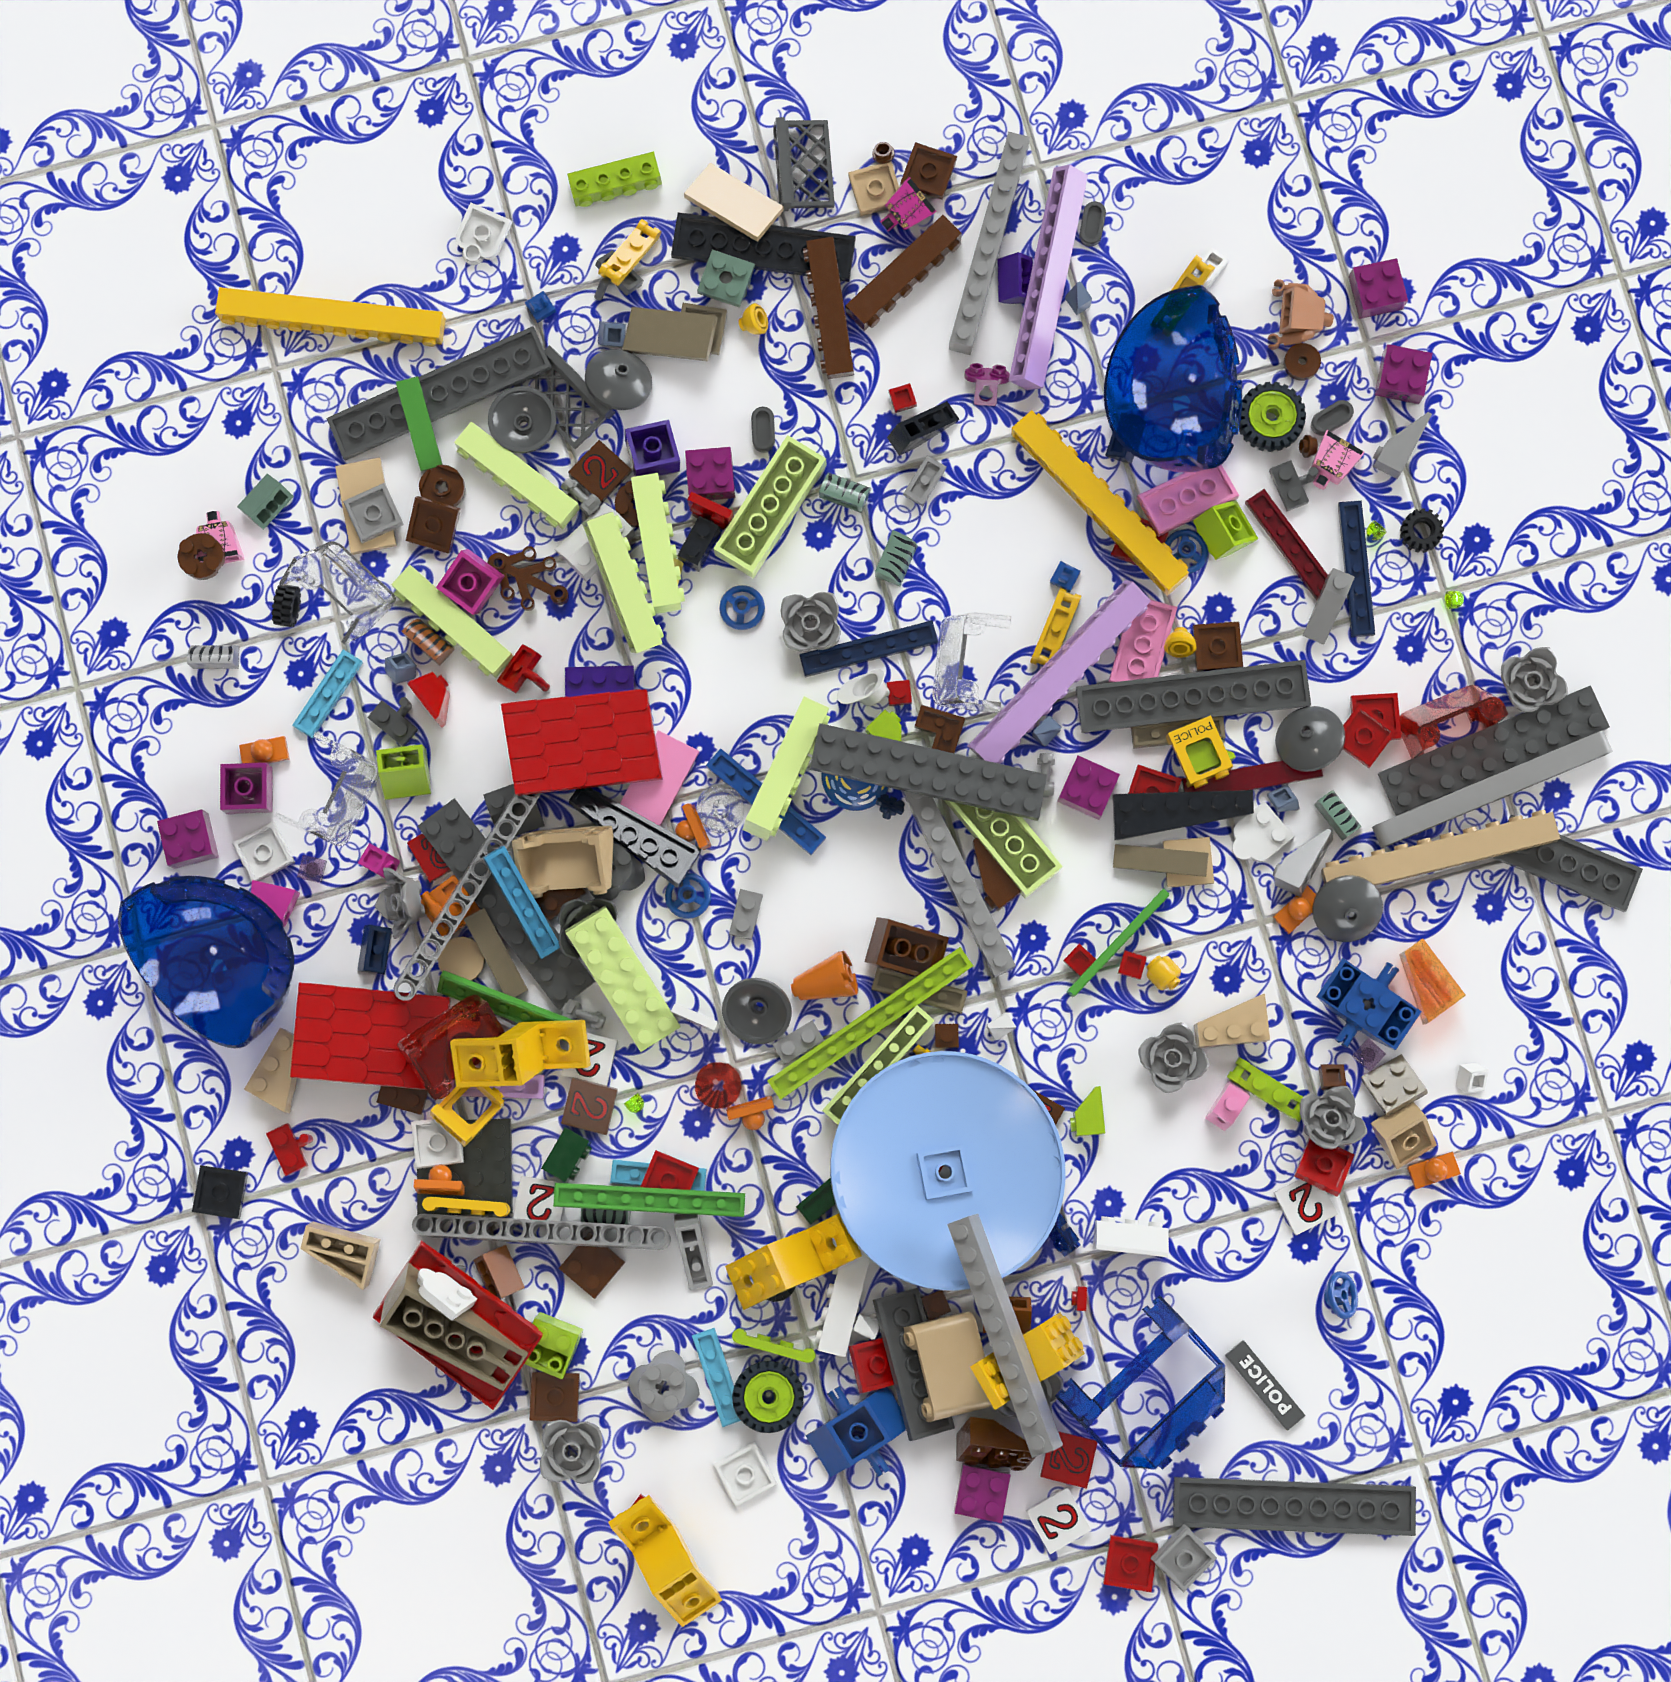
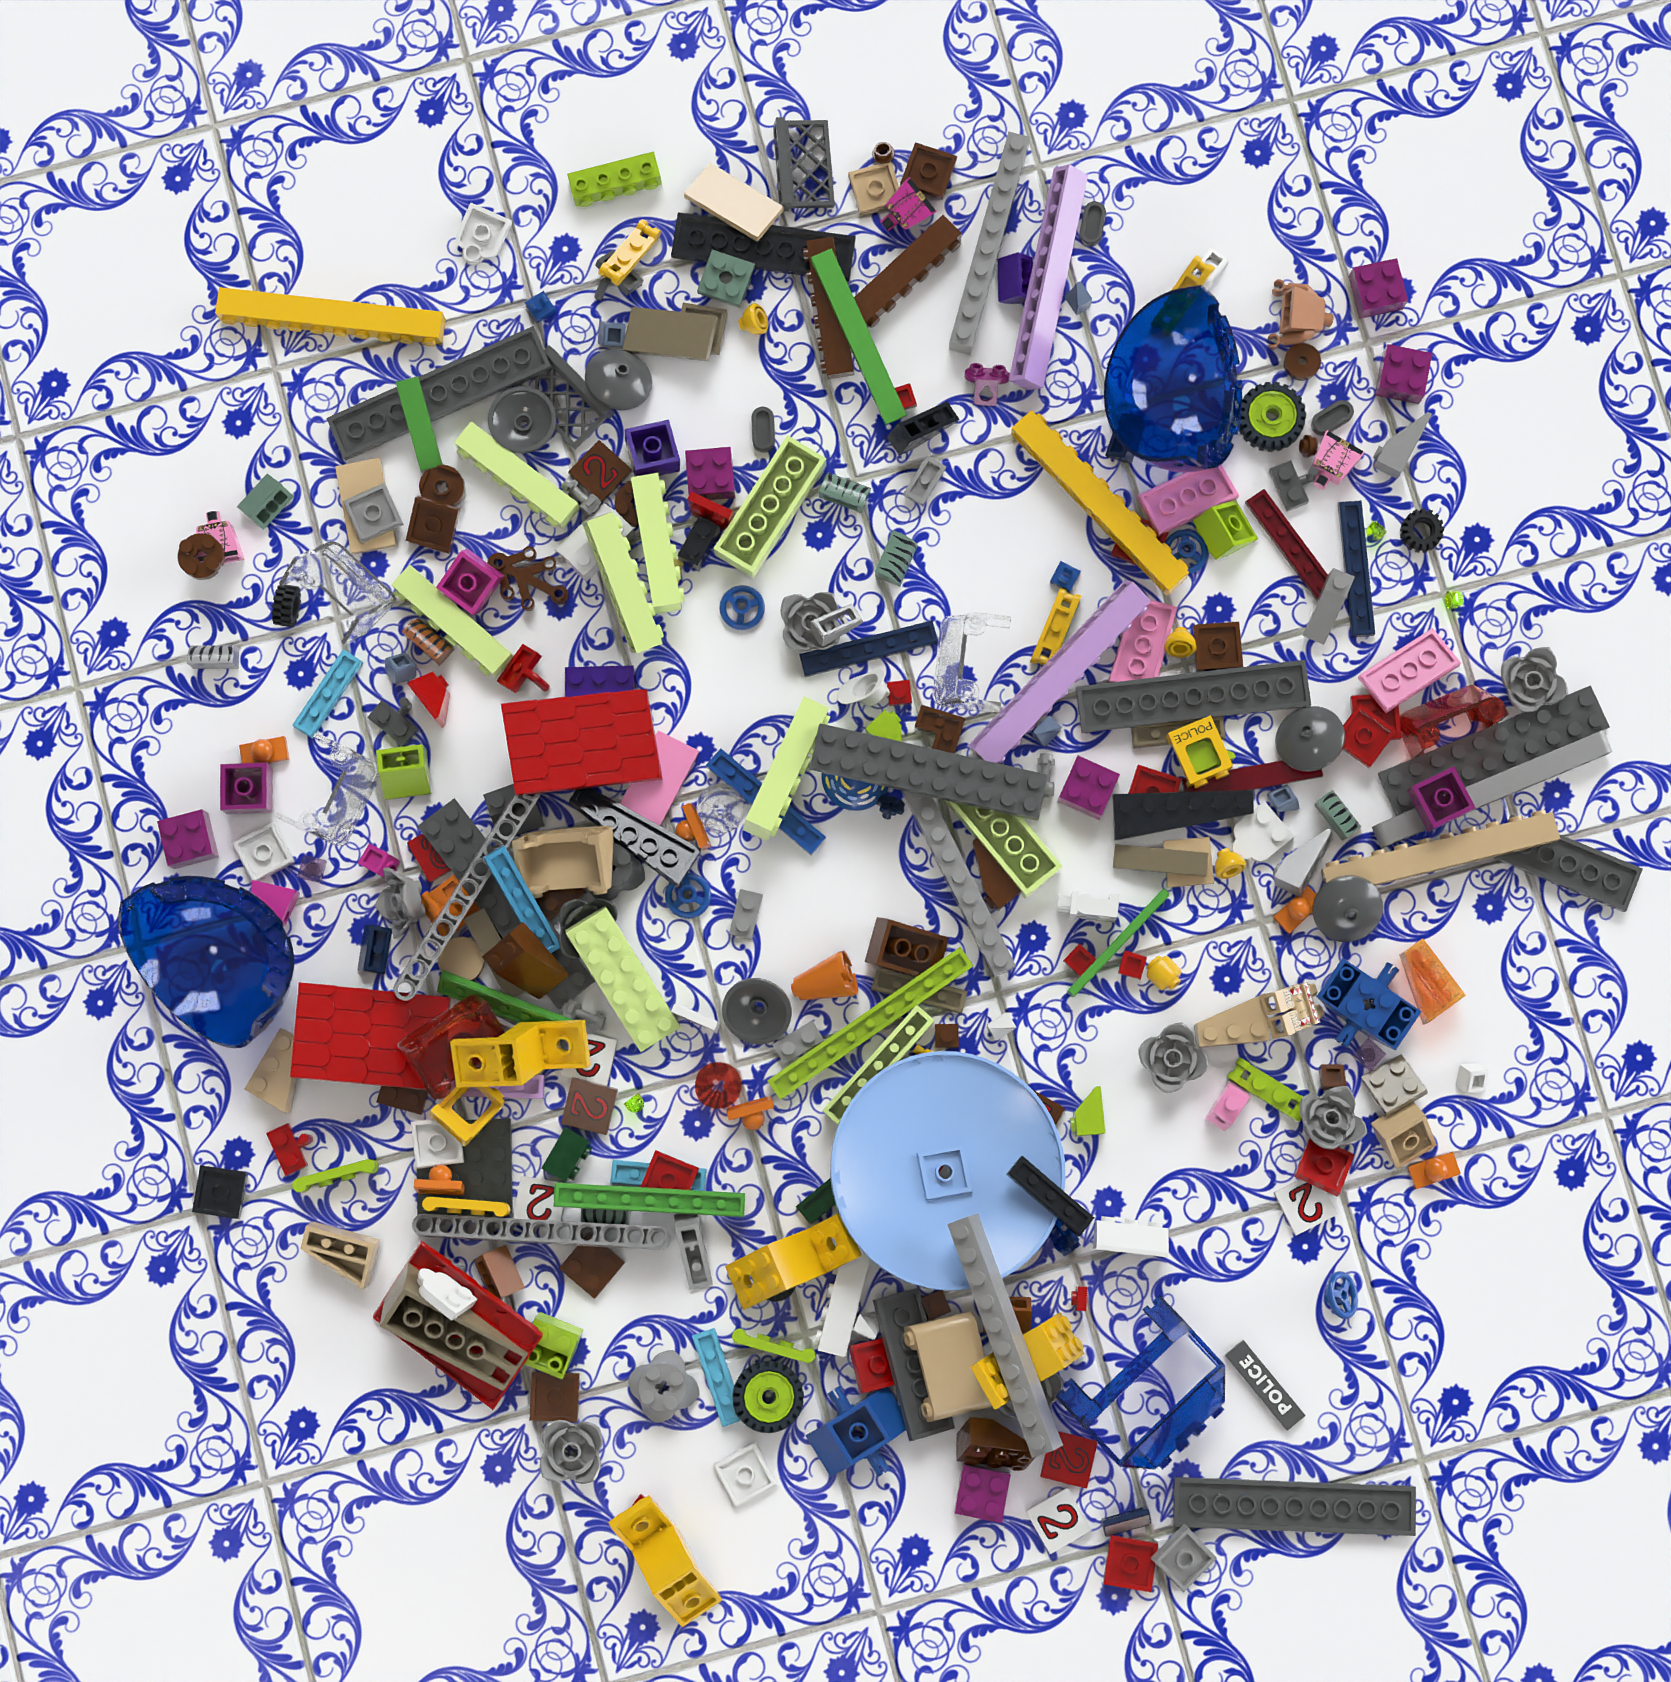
(344, 1172): none -> lime plate
(525, 962): none -> reddish brown slope
(831, 634): none -> light grey slope
(858, 336): none -> bright green tile
(1050, 1196): none -> black tile
(1089, 908): none -> white hips
(1126, 1521): none -> slope
(1228, 864): none -> yellow brick
(1299, 1006): none -> tan hips
(1409, 670): none -> bright pink tile
(1441, 799): none -> magenta brick

